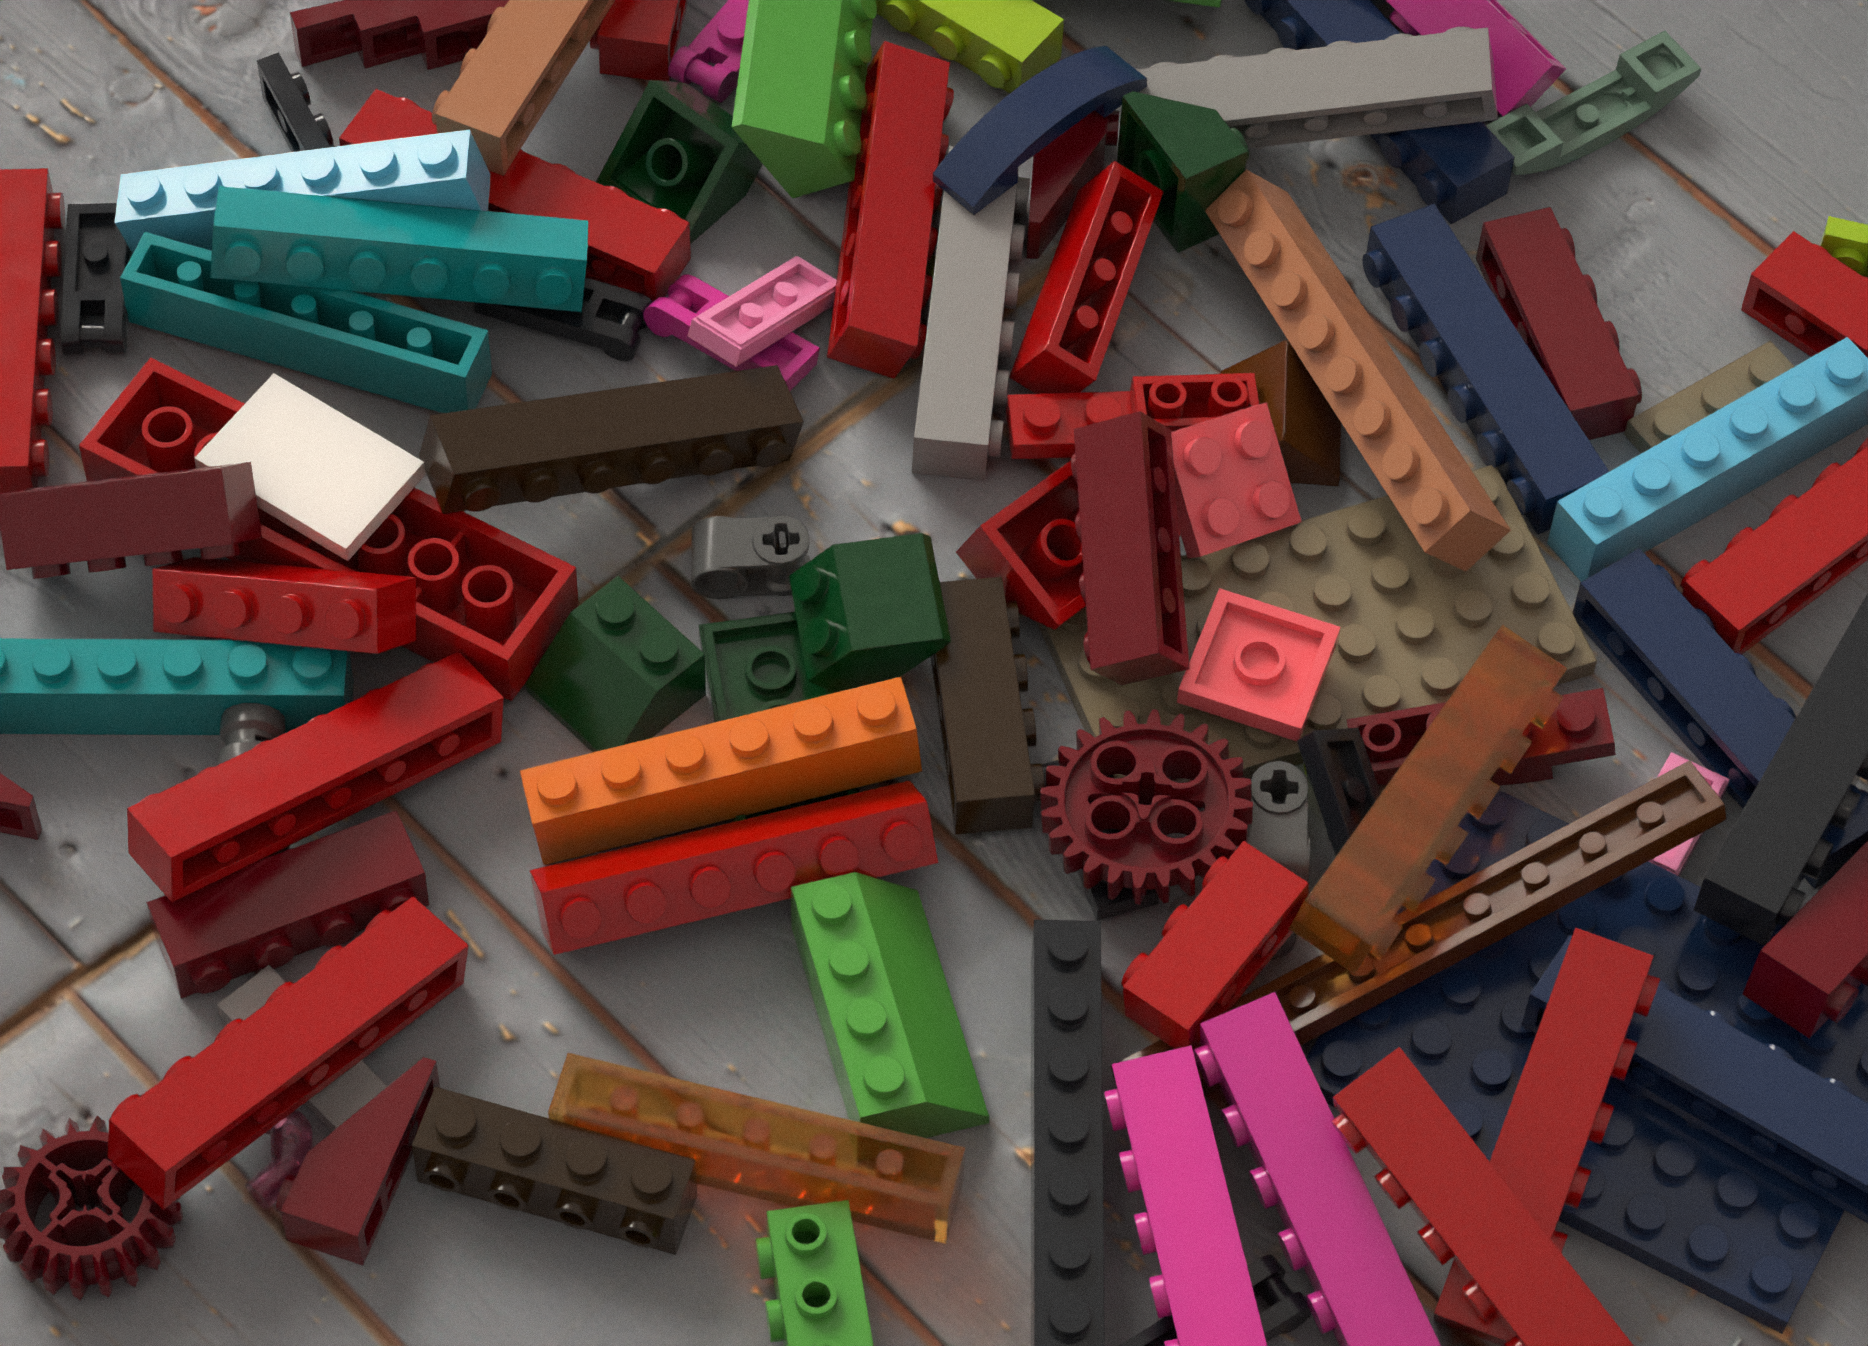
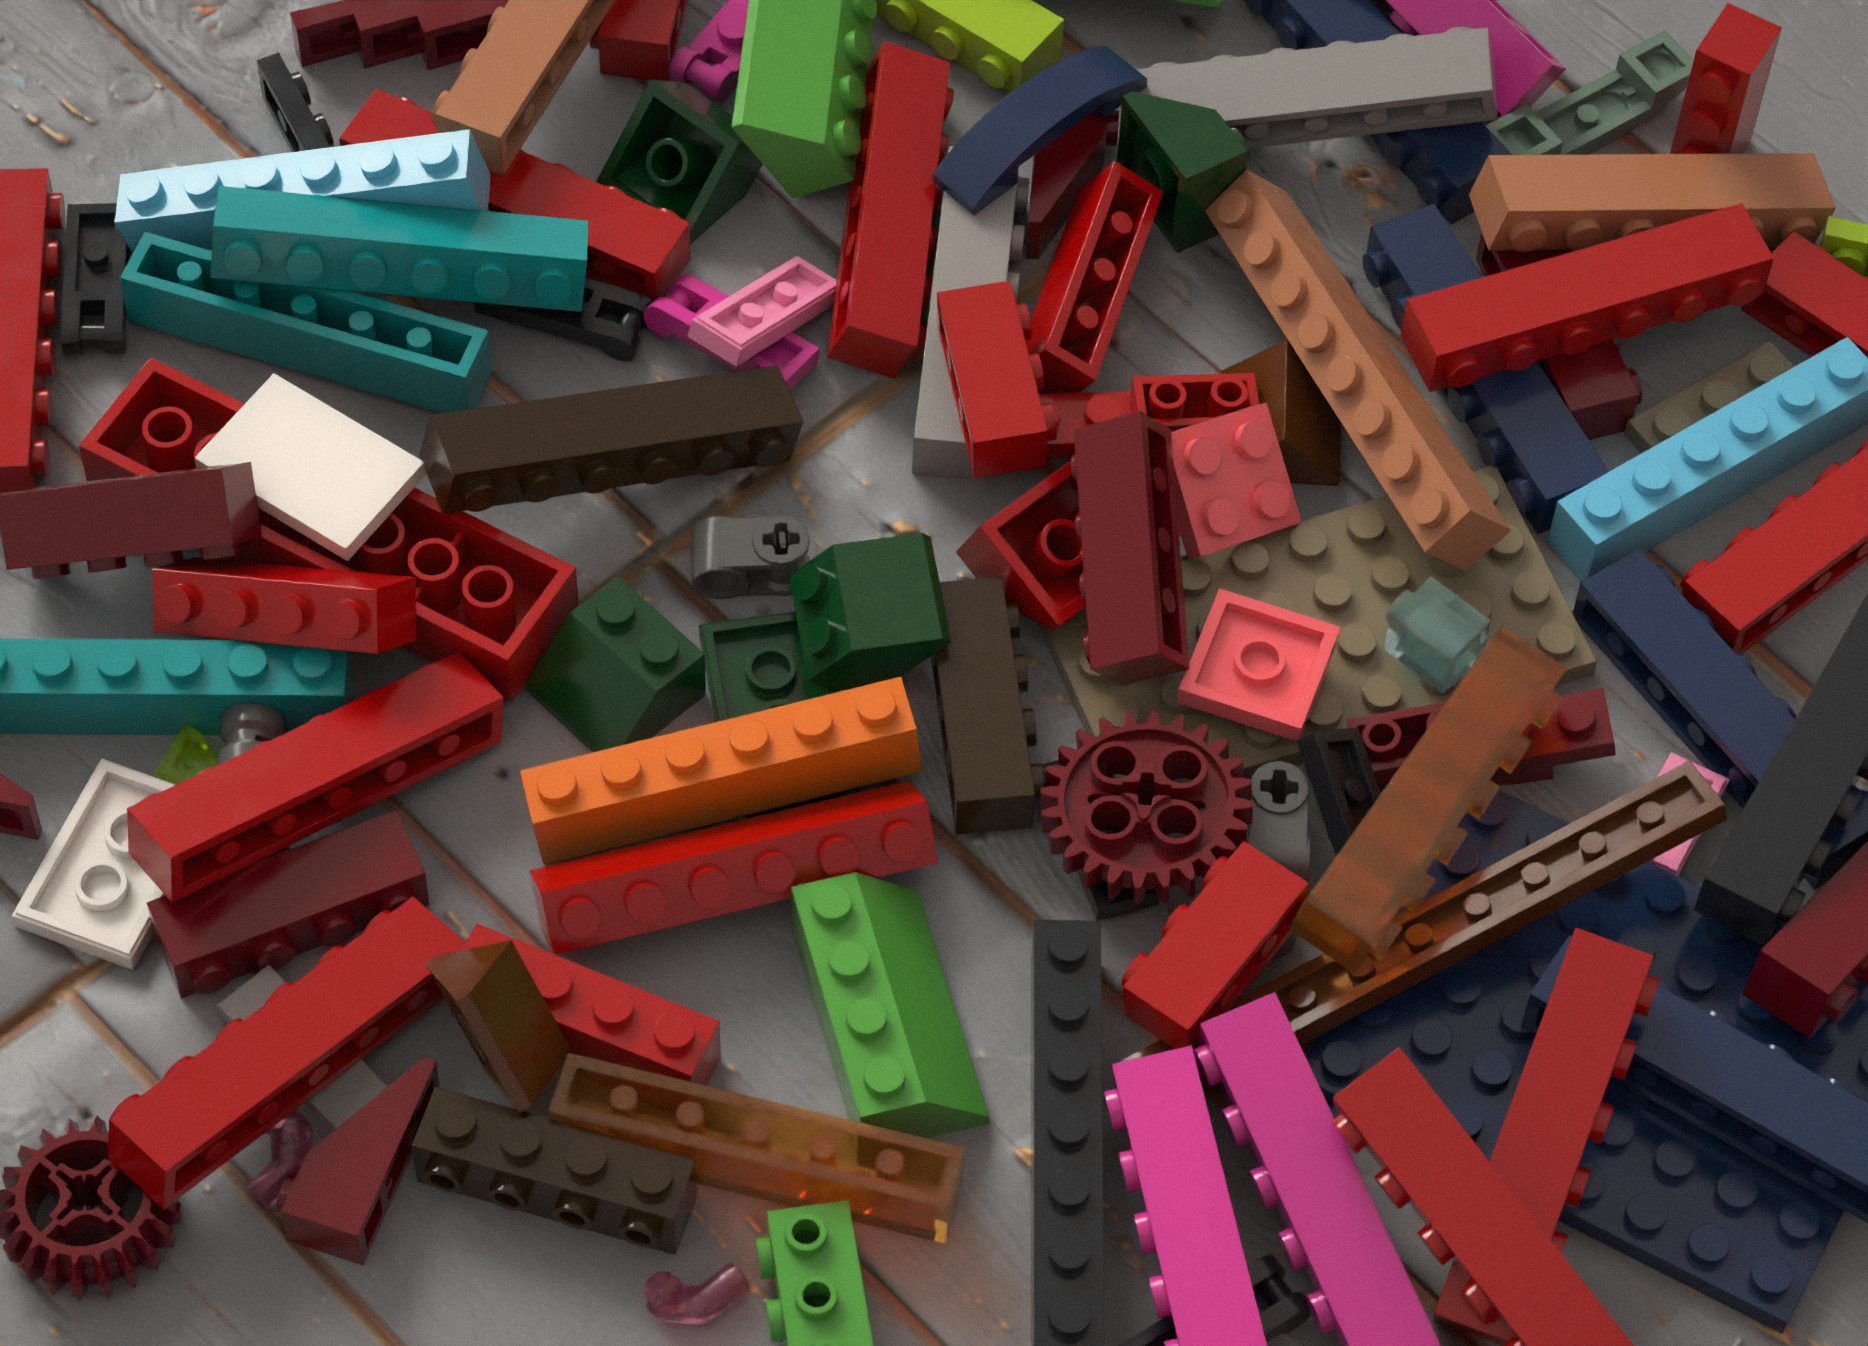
(88, 883): none -> white tile
(186, 757): none -> clear neon green tile
(502, 1018): none -> reddish brown slope
(615, 1019): none -> red brick
(693, 1304): none -> clear pink arm
(994, 379): none -> red brick
(1435, 633): none -> clear light blue brick
(1586, 297): none -> red brick
(1603, 197): none -> nougat brick
(1726, 84): none -> red brick

